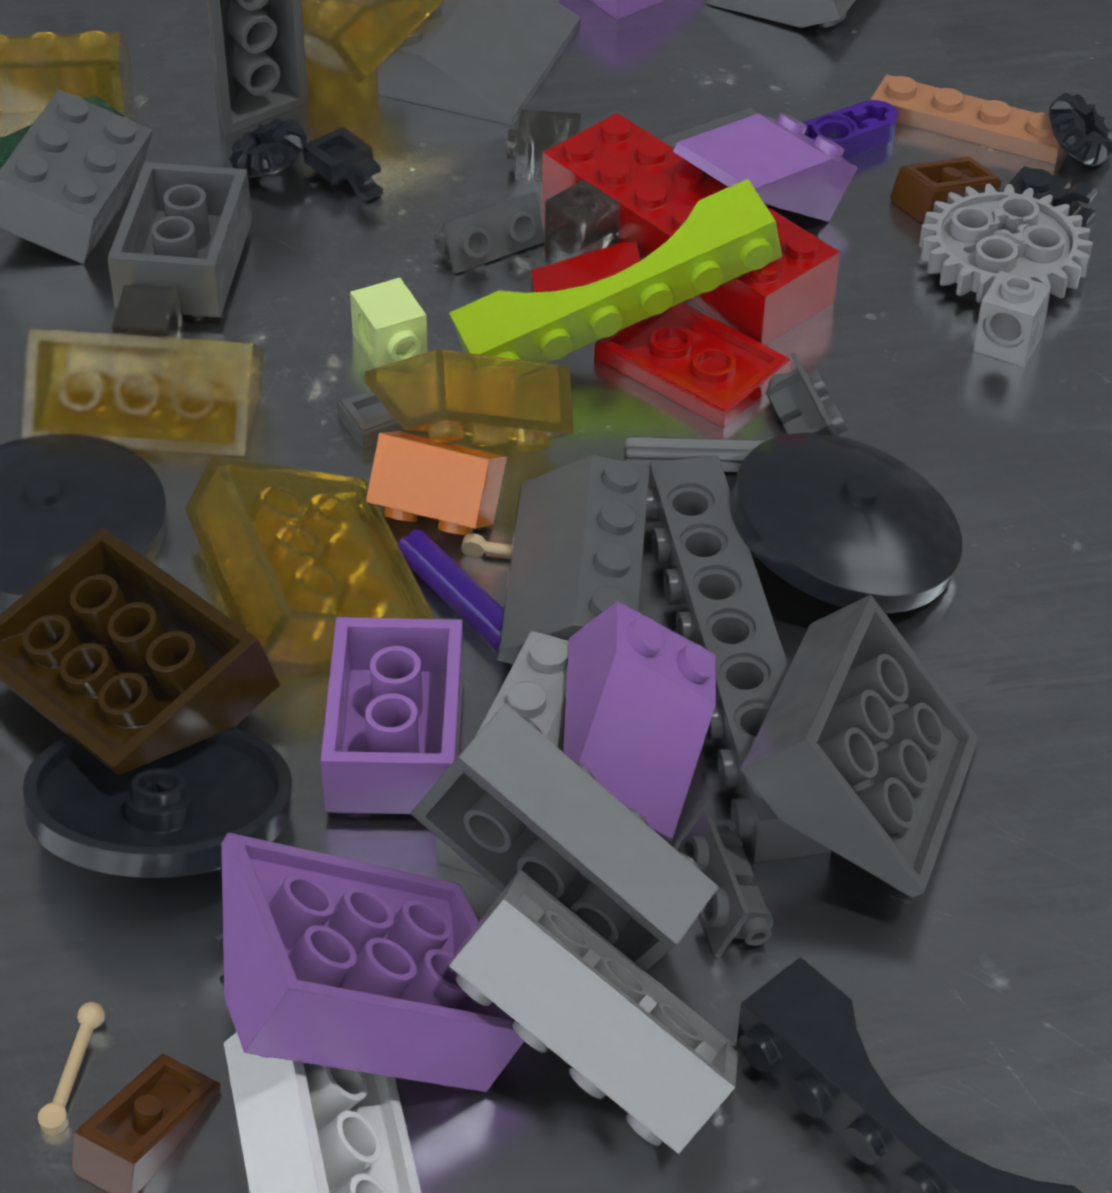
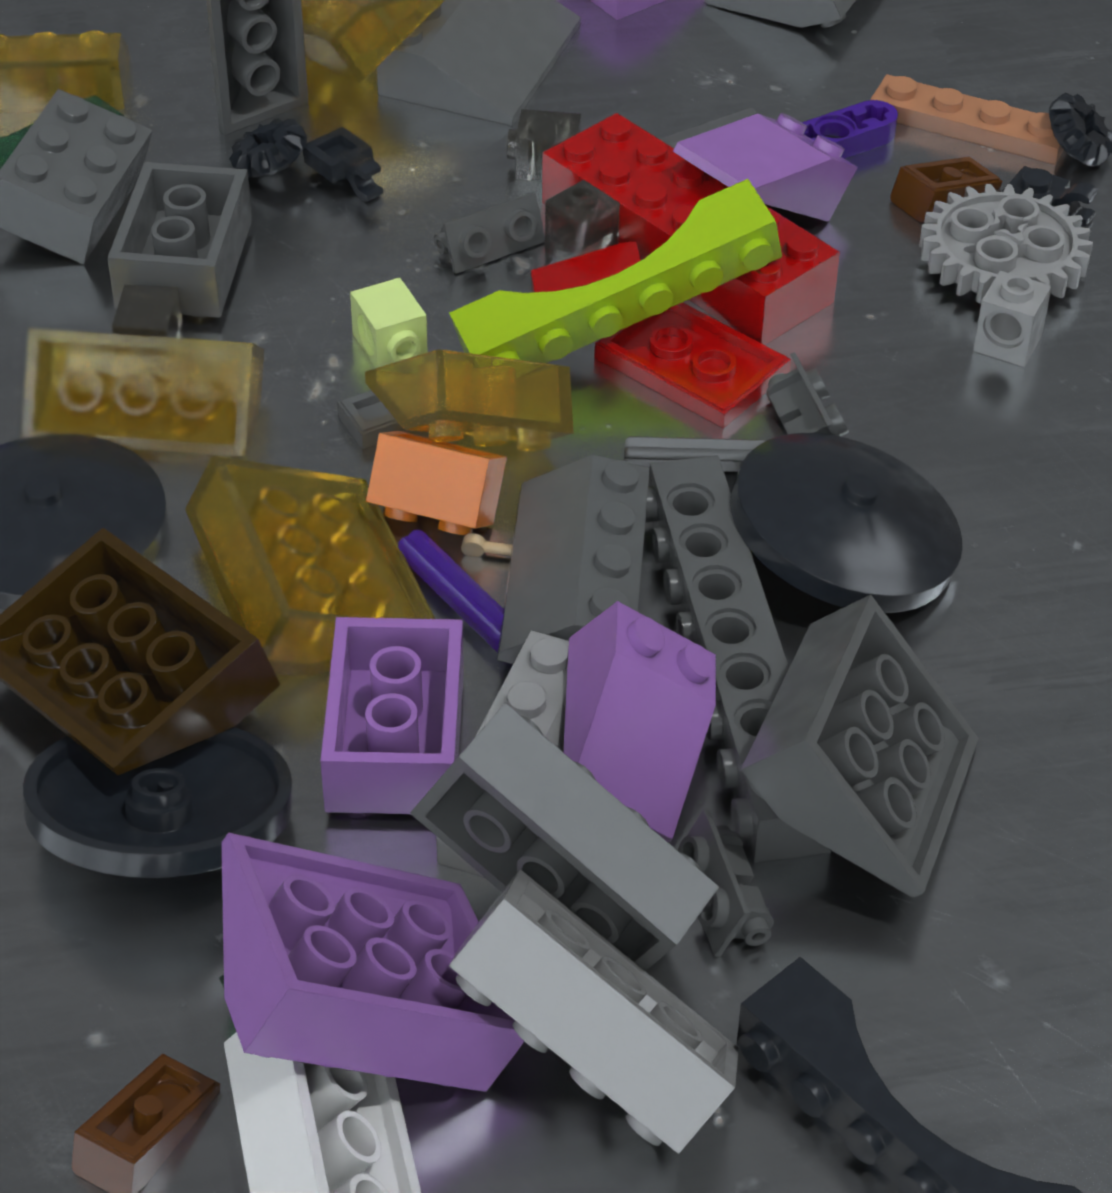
(53, 1116): tan hinge -> none

